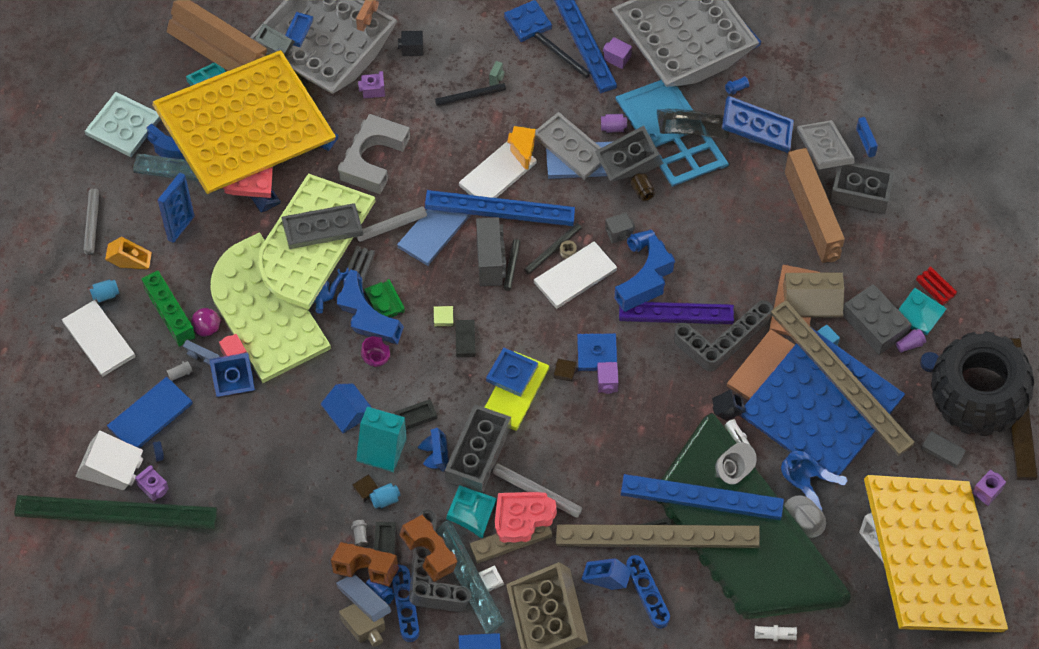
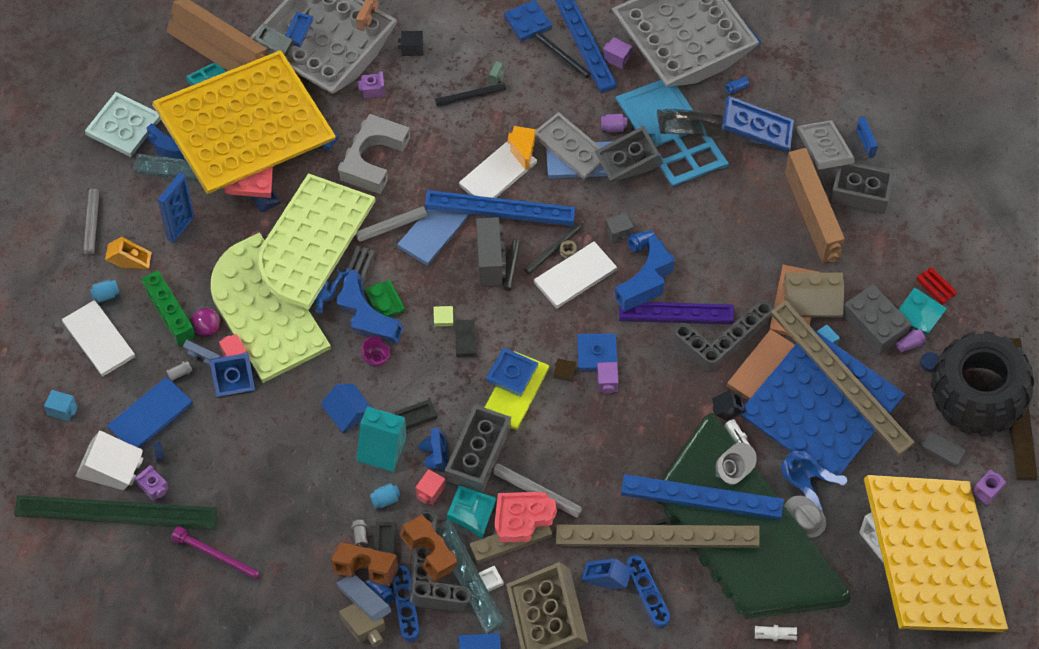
(60, 405): none -> dark azure brick
(181, 536): none -> magenta piece
(322, 226): dark grey tile -> none
(364, 487): dark brown tile -> none
(430, 487): none -> coral brick
(642, 187): dark brown brick -> none

